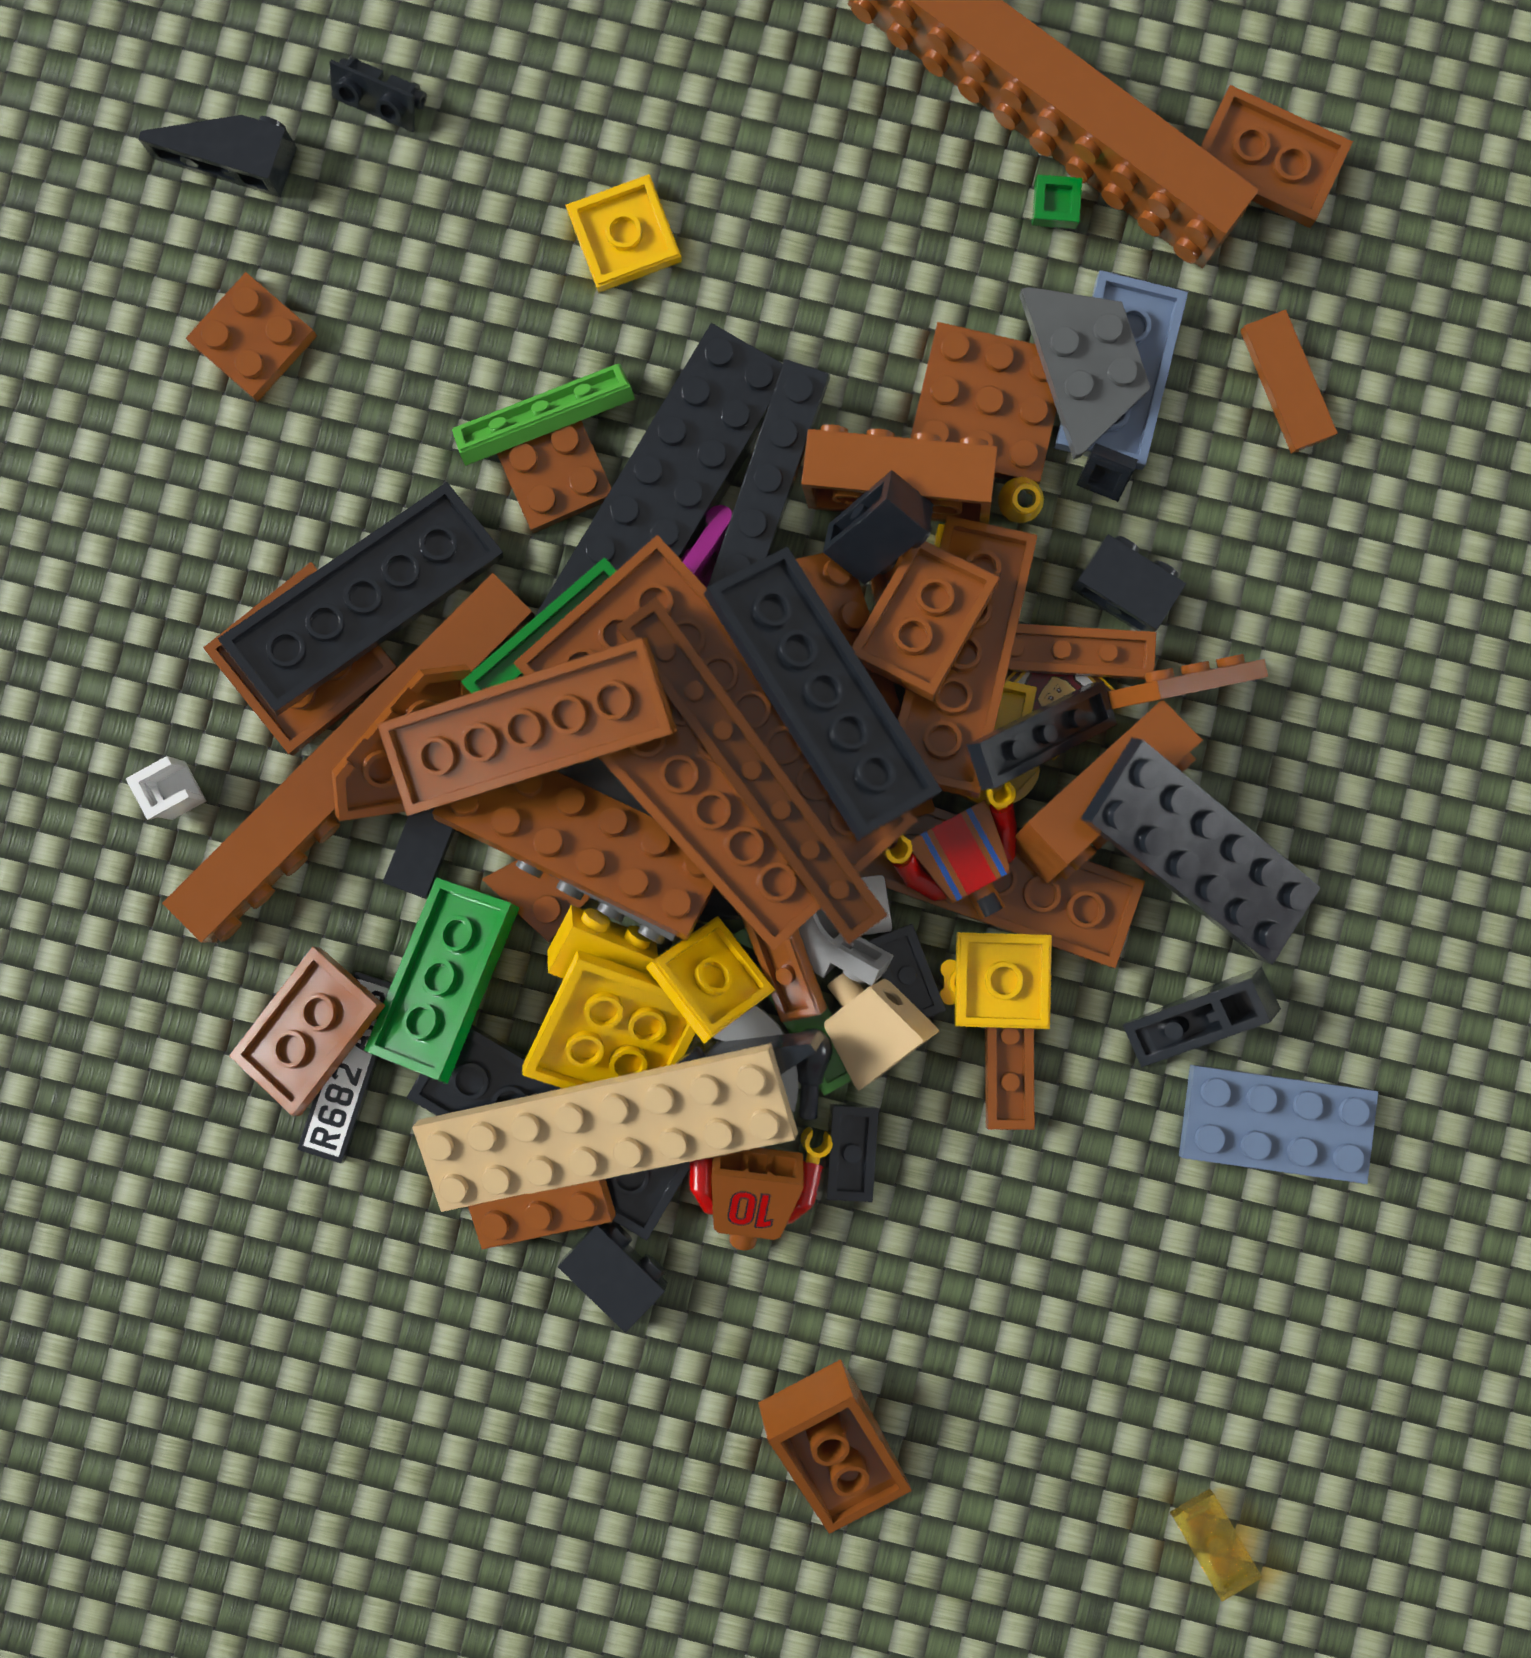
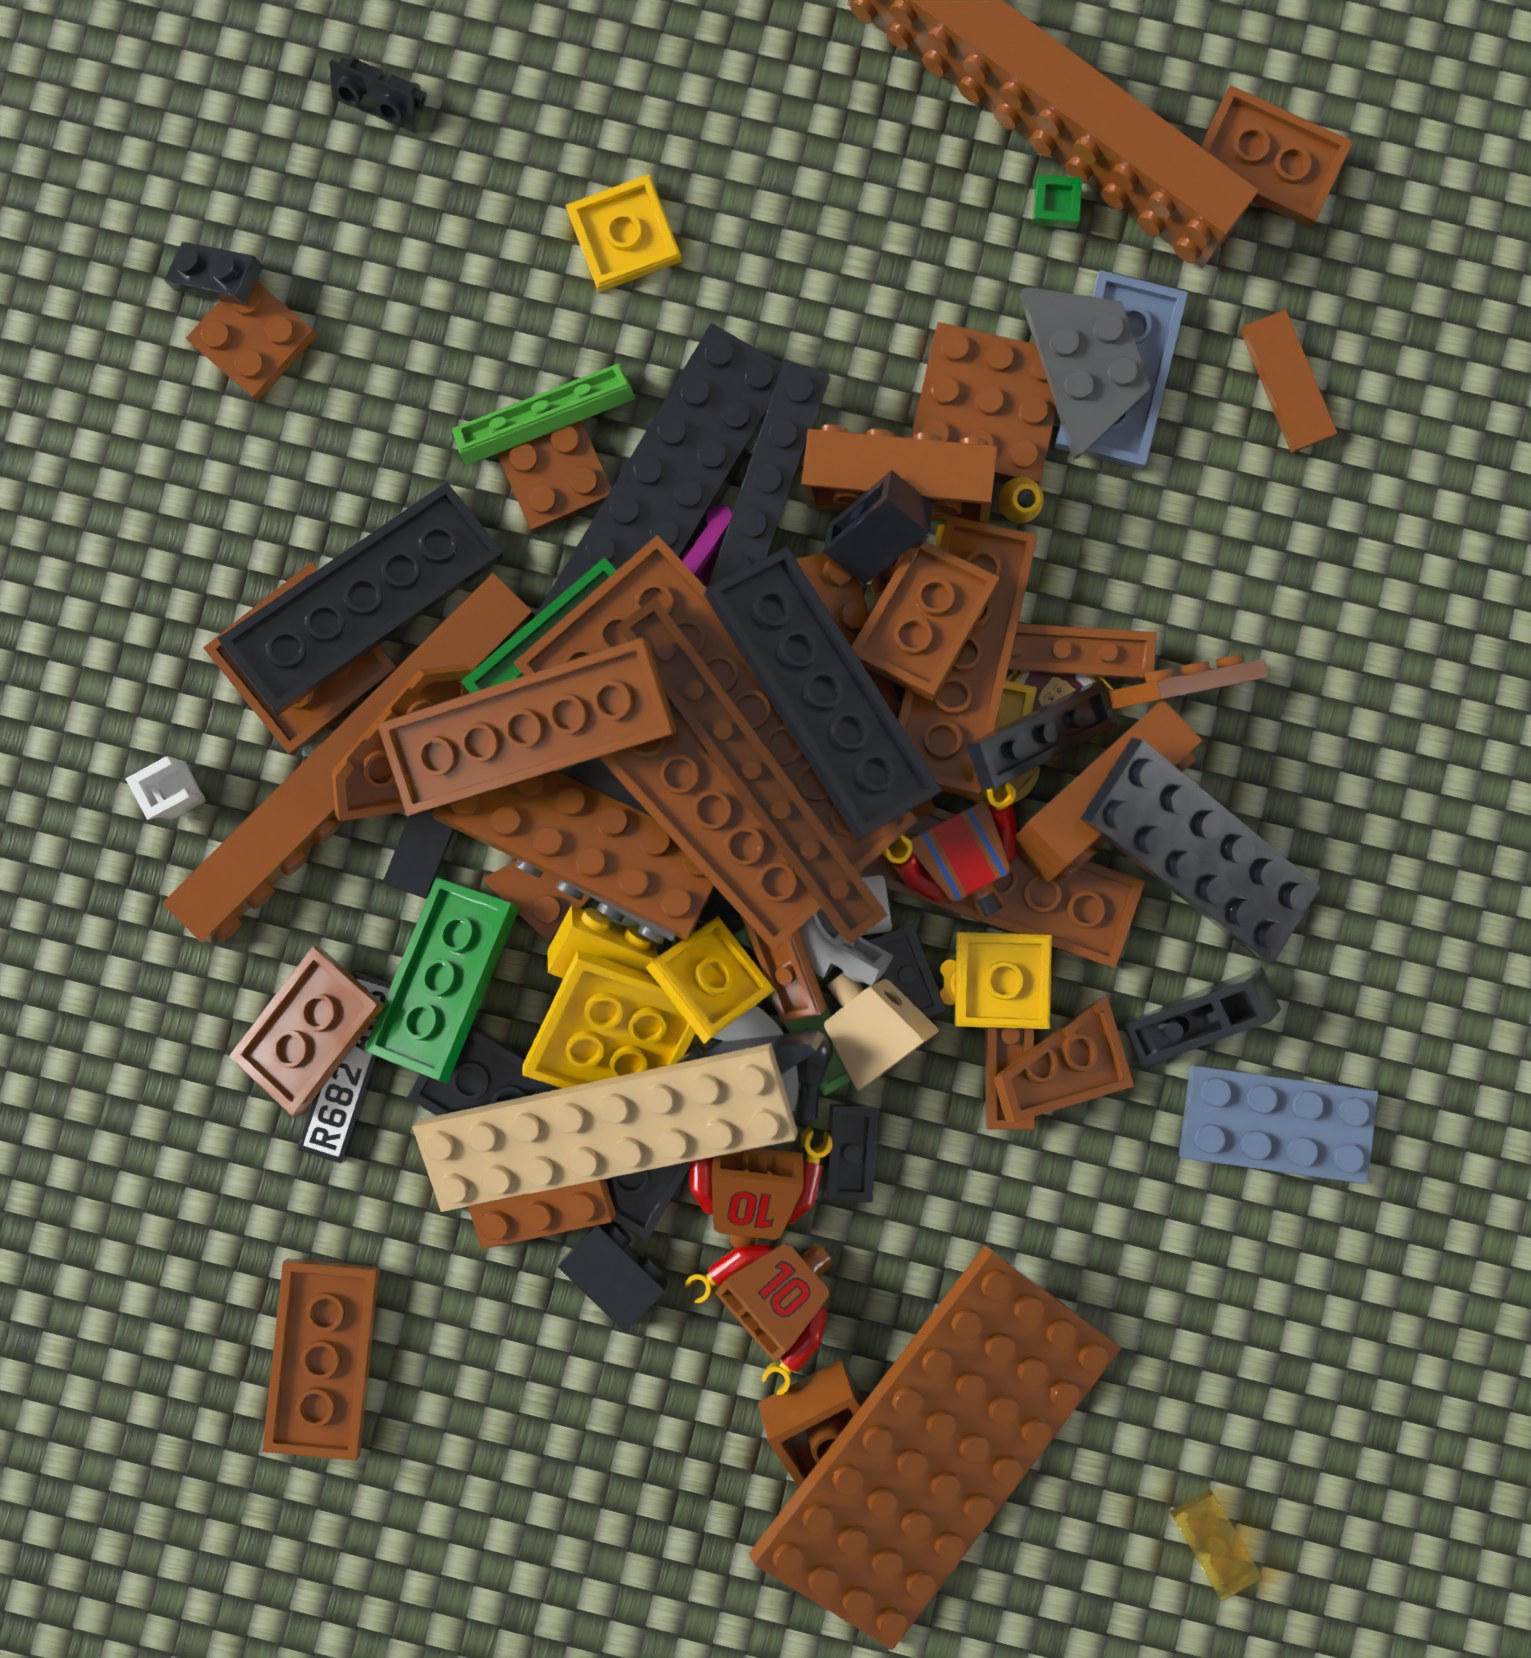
(214, 273): none -> black plate
(229, 149): black slope -> none
(321, 1359): none -> dark orange plate
(774, 1299): none -> torso
(935, 1450): none -> dark orange plate
(1067, 1067): none -> dark orange wing
(1106, 472): black tile -> none
(1129, 584): black brick -> none

